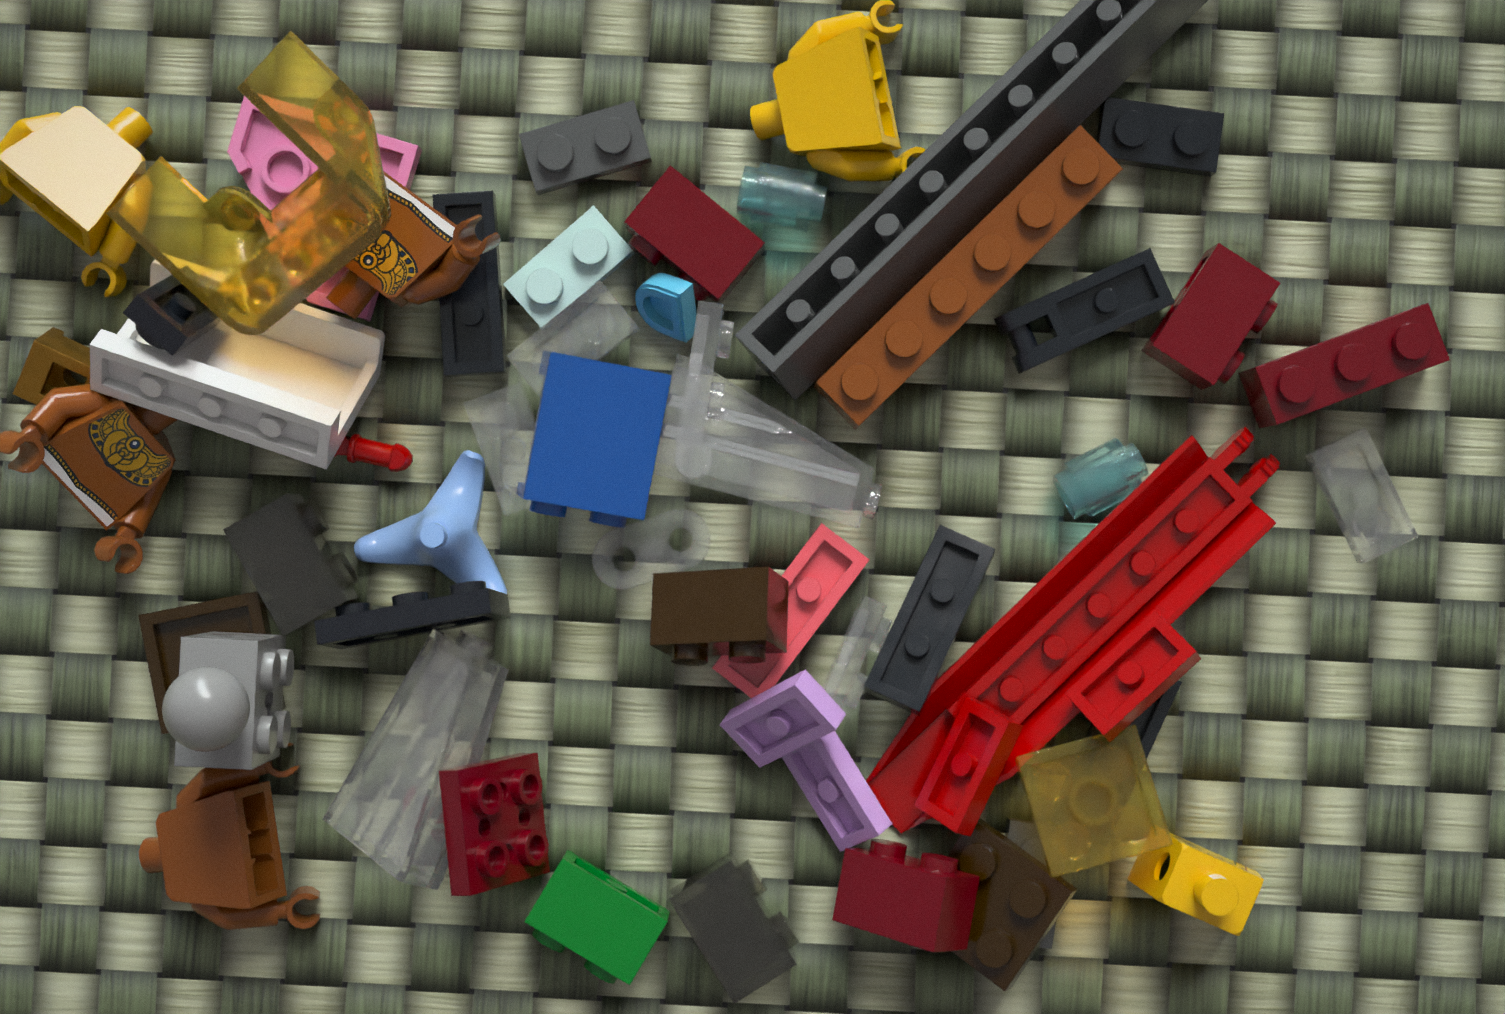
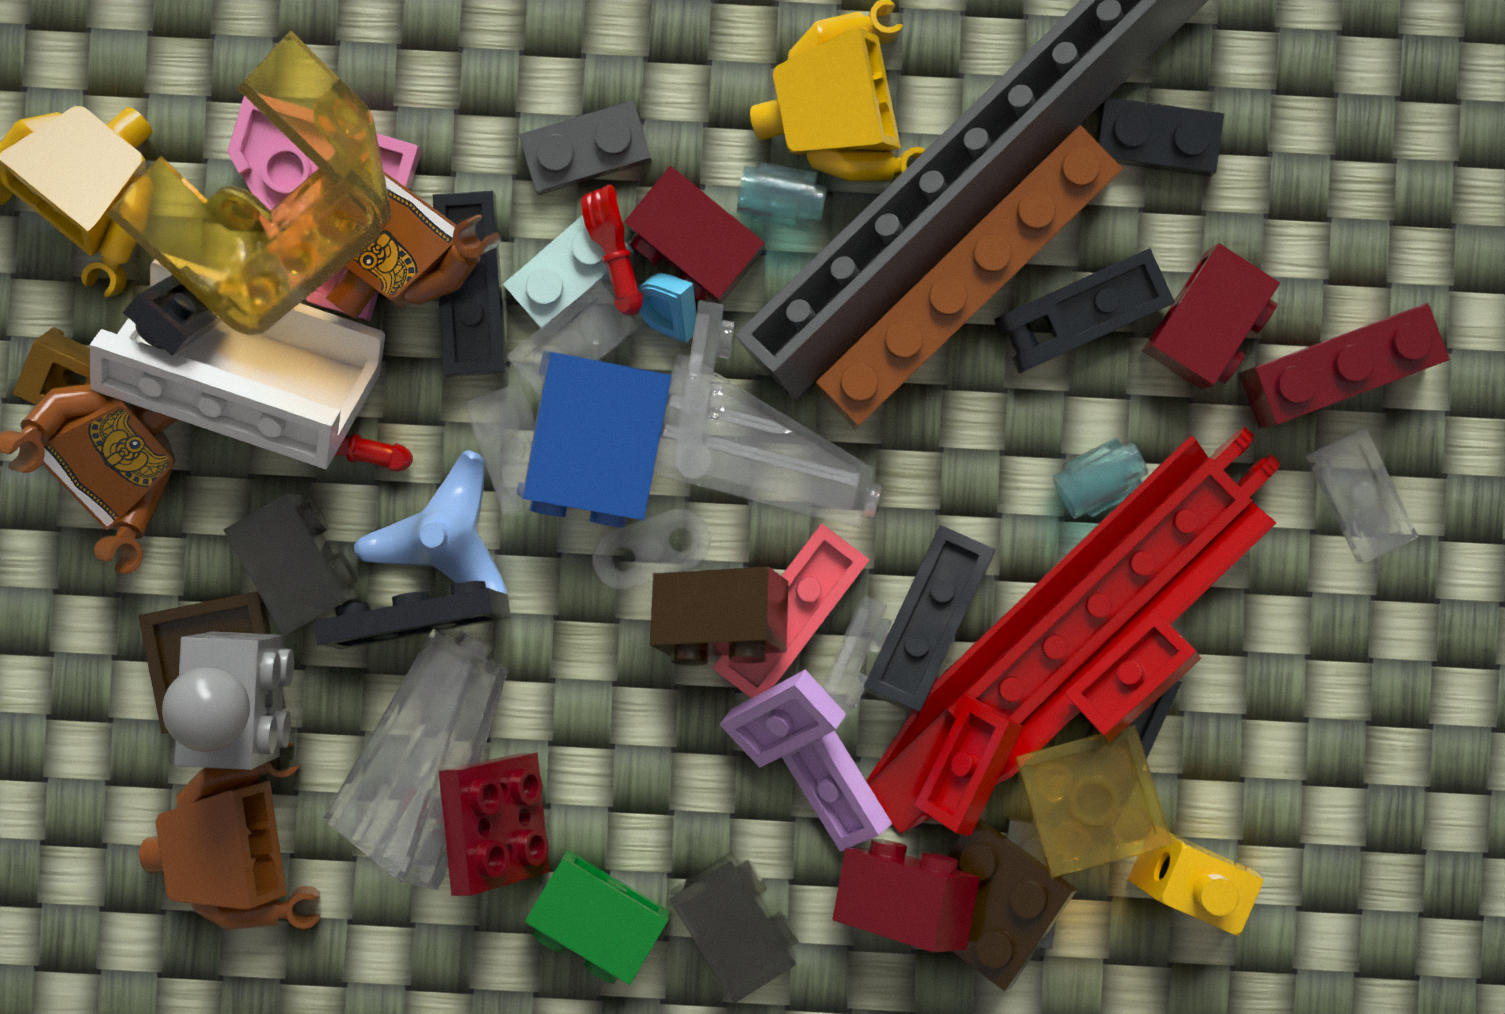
(607, 229): none -> red piece

